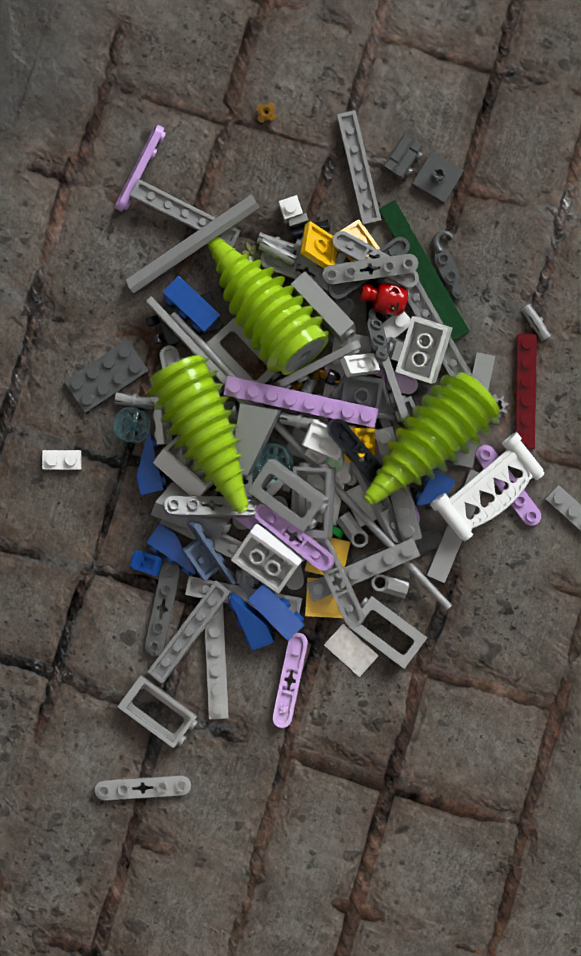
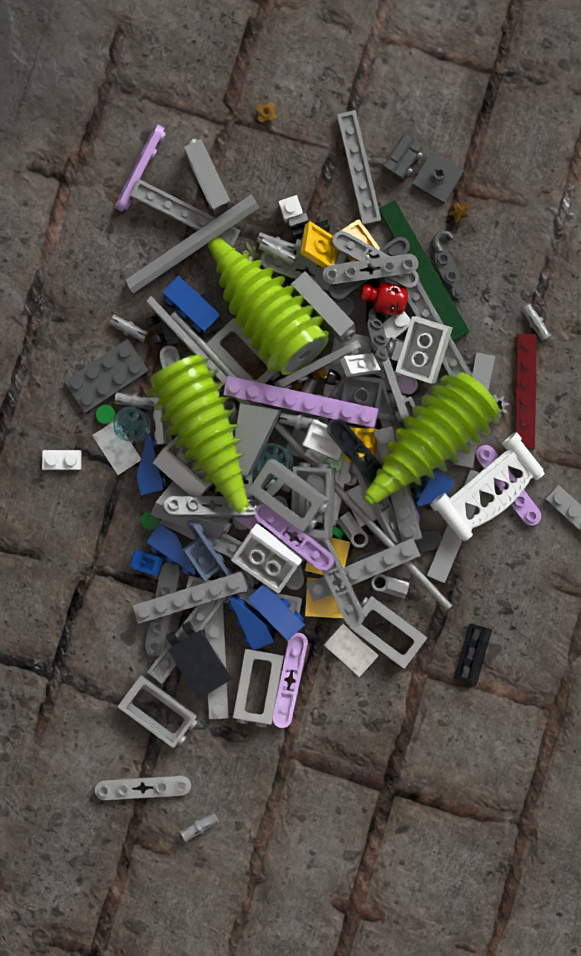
(105, 414): none -> green tile
(118, 452): none -> flat silver sticker
(128, 328): none -> light grey pin
(150, 522): none -> green tile
(190, 597): none -> light grey plate
(198, 661): none -> black tile
(199, 827): none -> light grey pin
(207, 176): none -> light grey piece
(239, 712): none -> light grey piece
(460, 211): none -> pearl gold plant
(473, 654): none -> black slope

